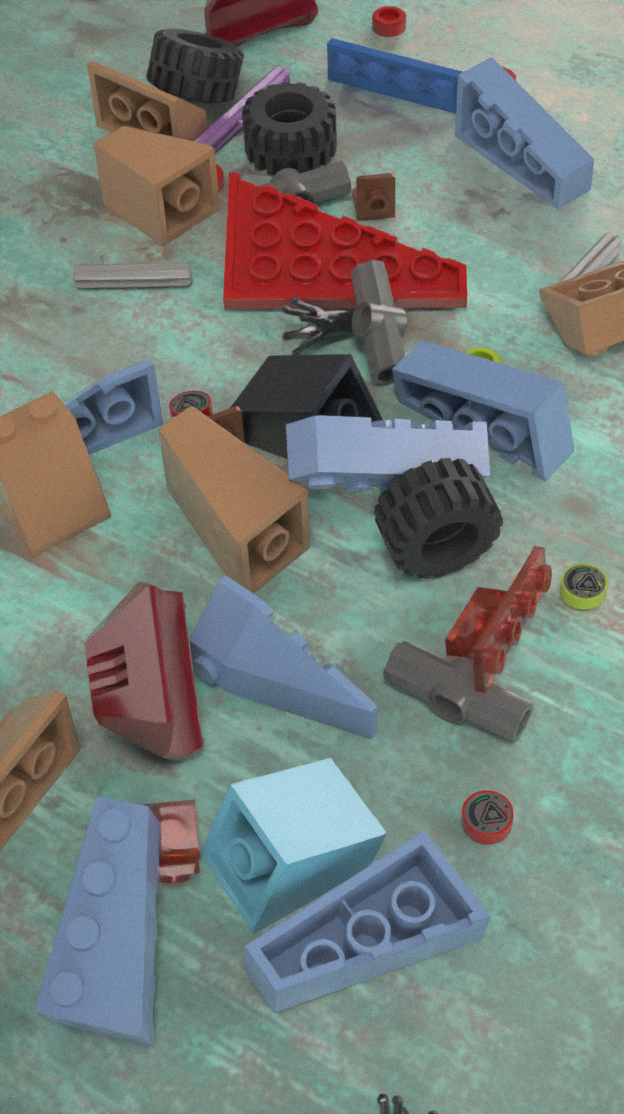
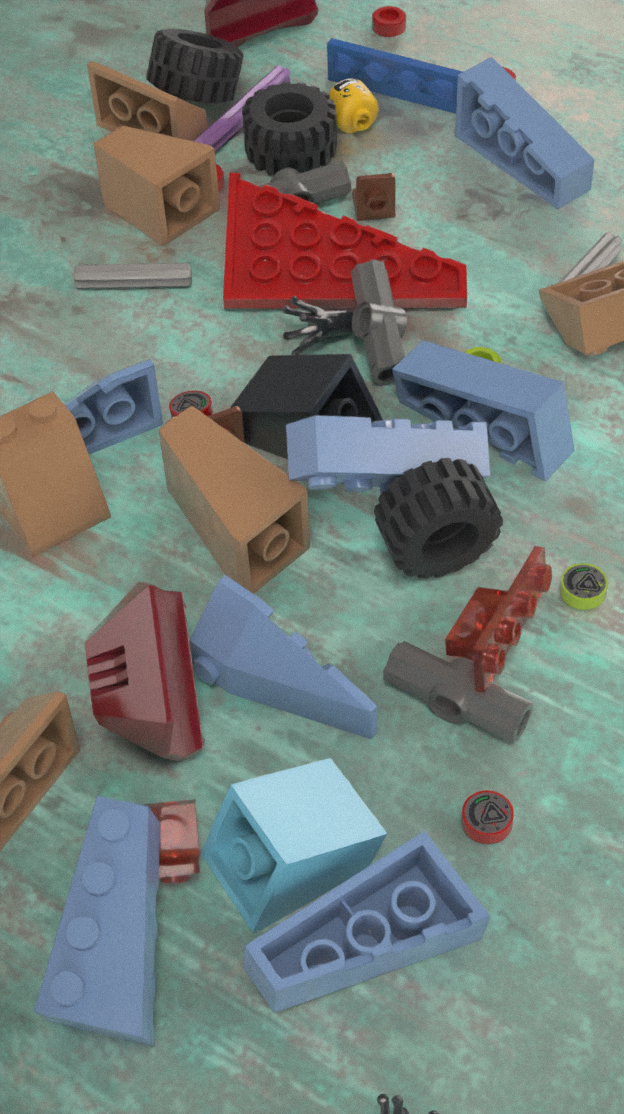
(353, 105): none -> yellow head

